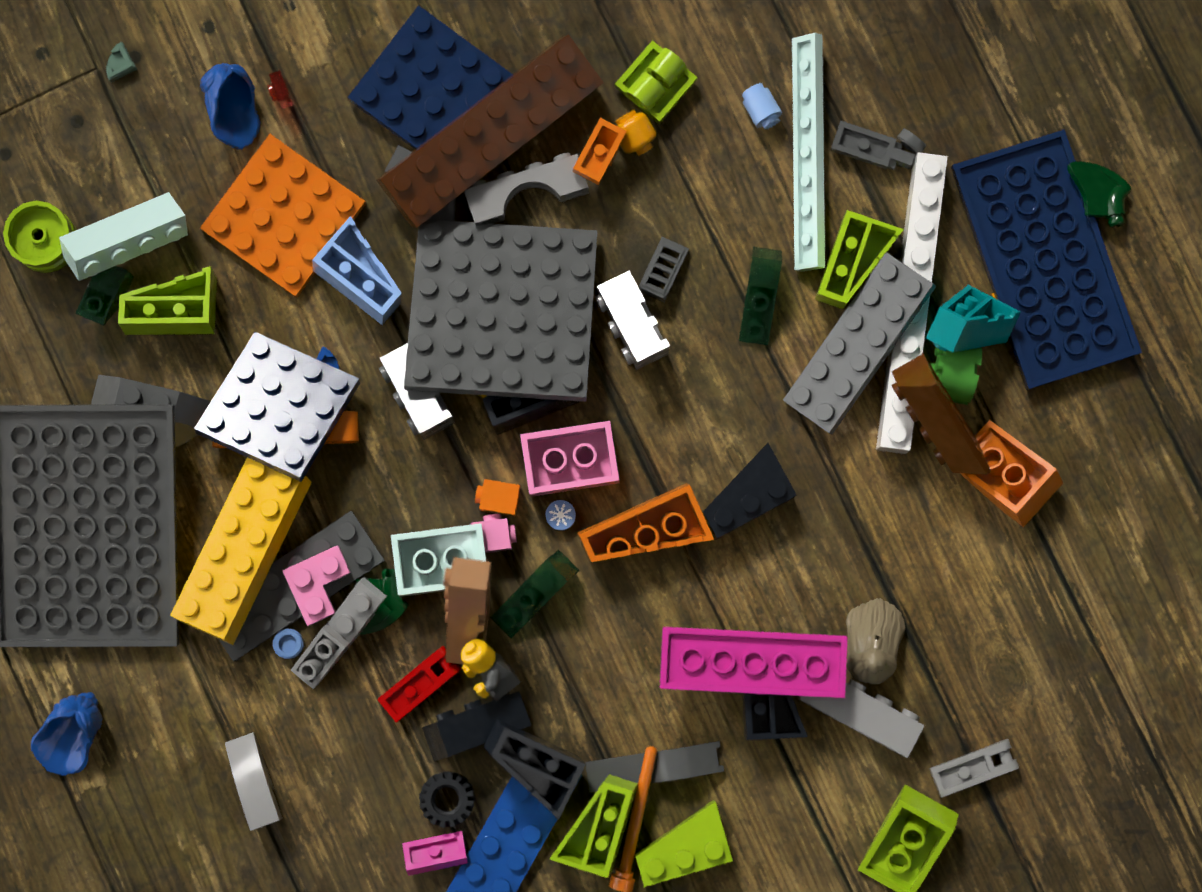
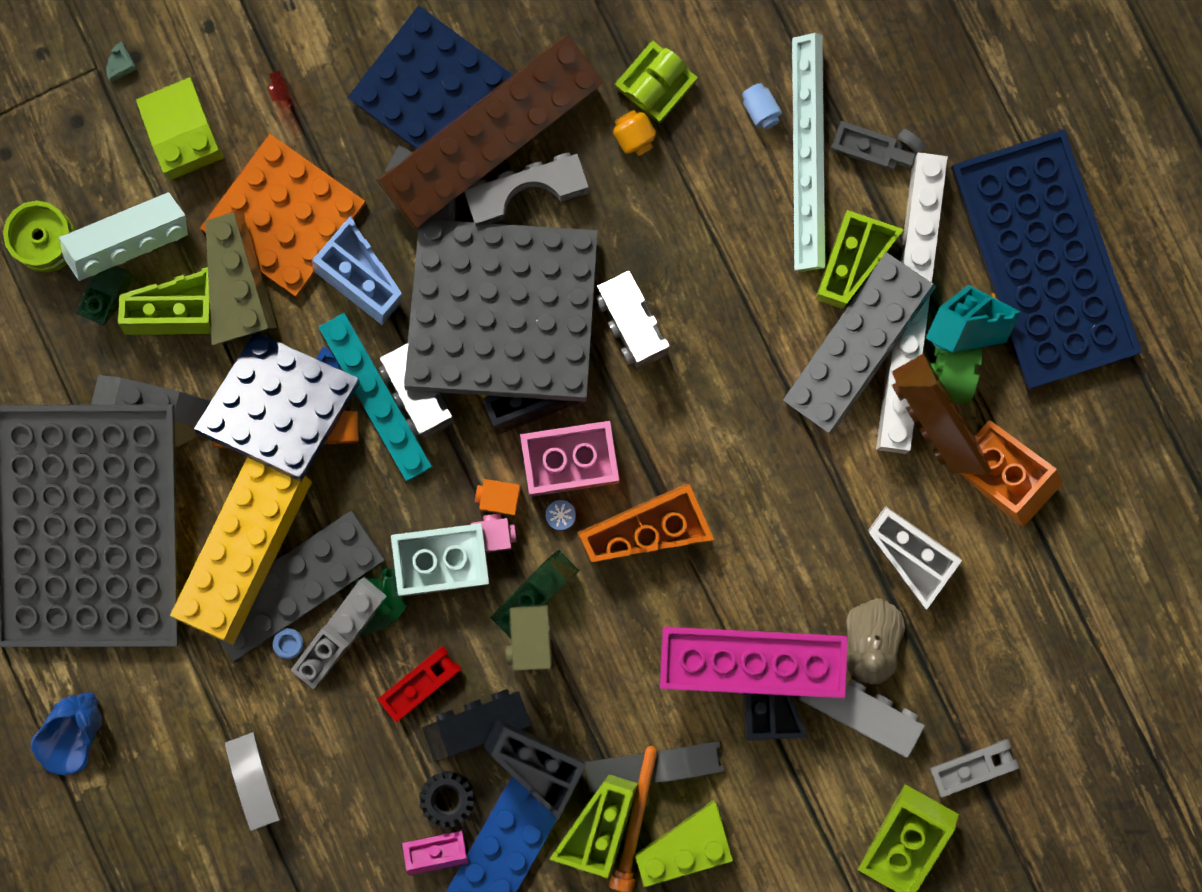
(179, 129): none -> lime slope
(231, 104): blue hair -> none
(235, 282): none -> olive wedge
(308, 583): bright pink plate -> none
(376, 397): none -> teal plate
(466, 604): medium nougat wedge -> none
(493, 668): piece -> none
(529, 639): none -> olive wedge
(599, 151): orange slope -> none
(652, 290): dark grey slope -> none
(750, 494): black wedge -> none
(760, 295): clear green slope -> none
(914, 554): none -> white wedge
(1101, 191): dark green arm -> none

